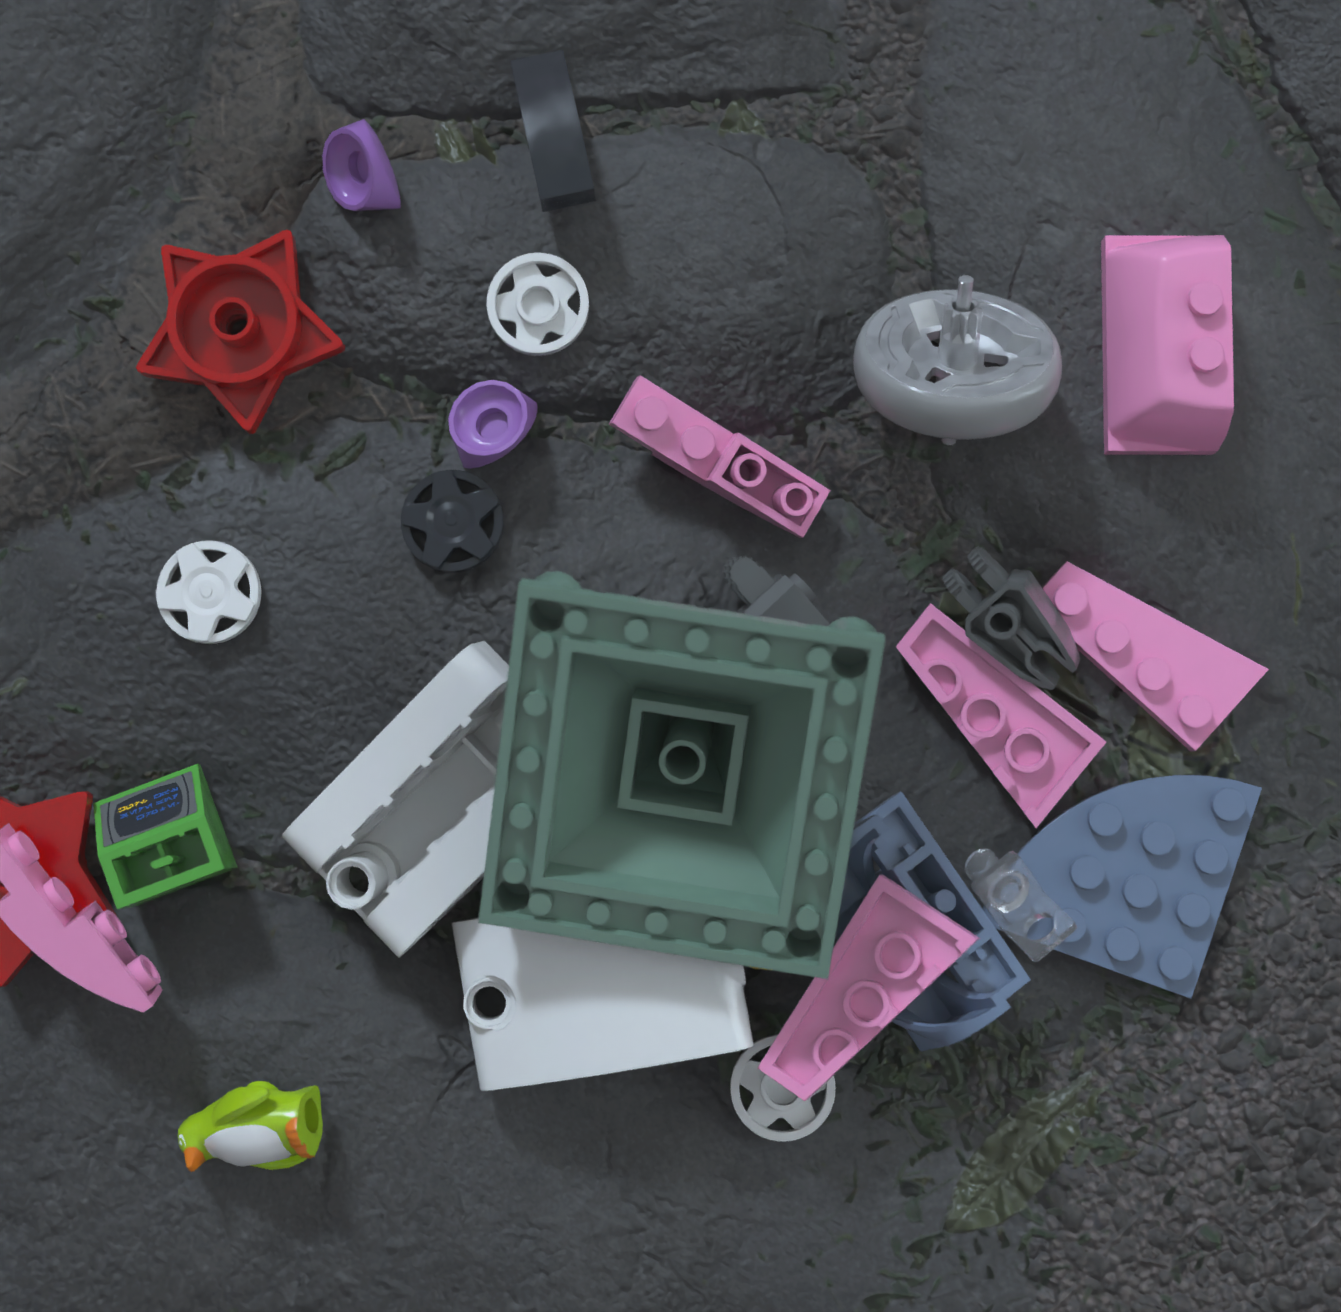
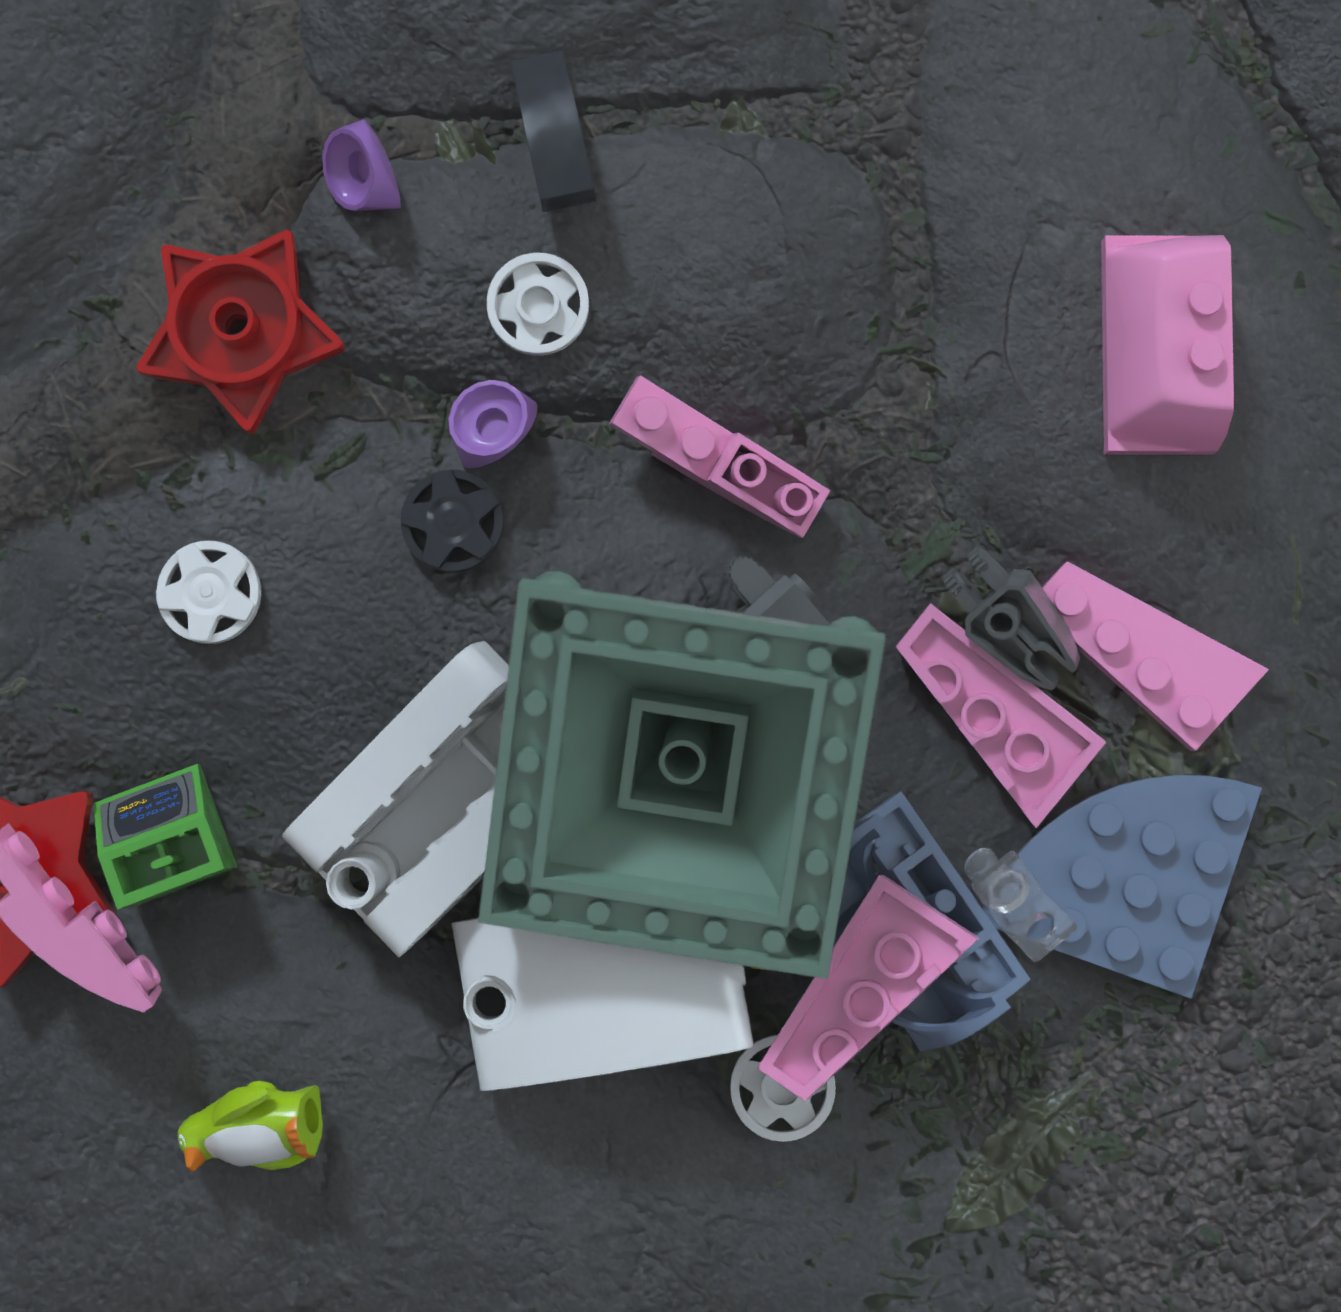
(968, 399): flat silver wheel -> none

